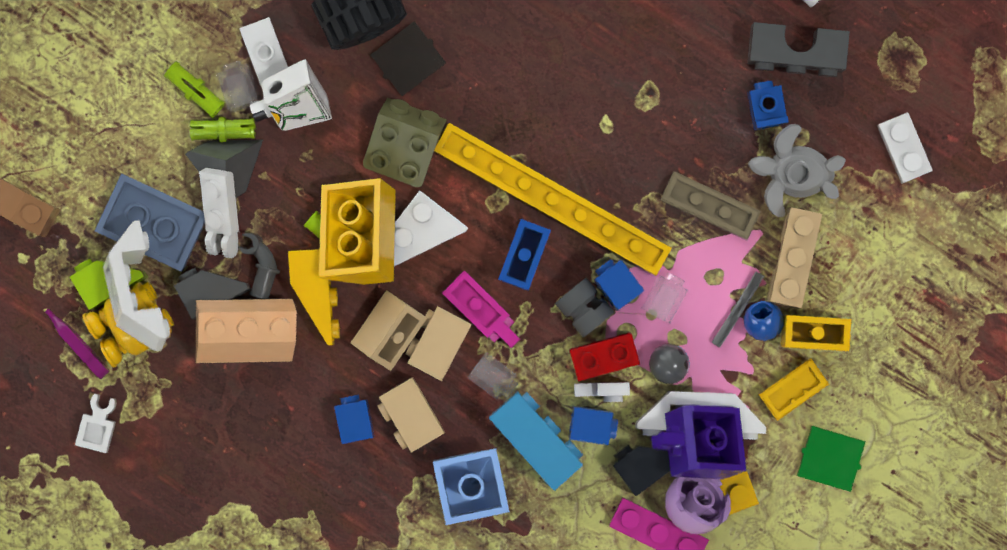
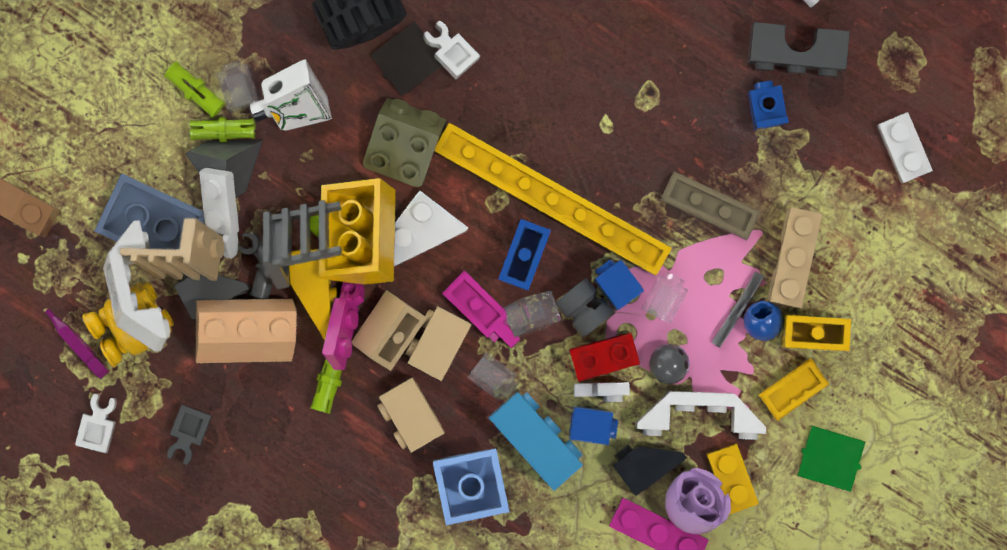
(92, 284): lime slope -> none
(189, 428): none -> dark grey plate
(197, 255): none -> tan plate
(263, 49): white plate -> none
(278, 240): none -> dark grey plate
(326, 388): none -> lime pin
(342, 324): none -> dark pink hinge
(354, 419): blue brick -> none
(453, 53): none -> white plate
(532, 313): none -> clear brick
(703, 442): dark purple hinge -> none
(795, 171): light grey animal -> none

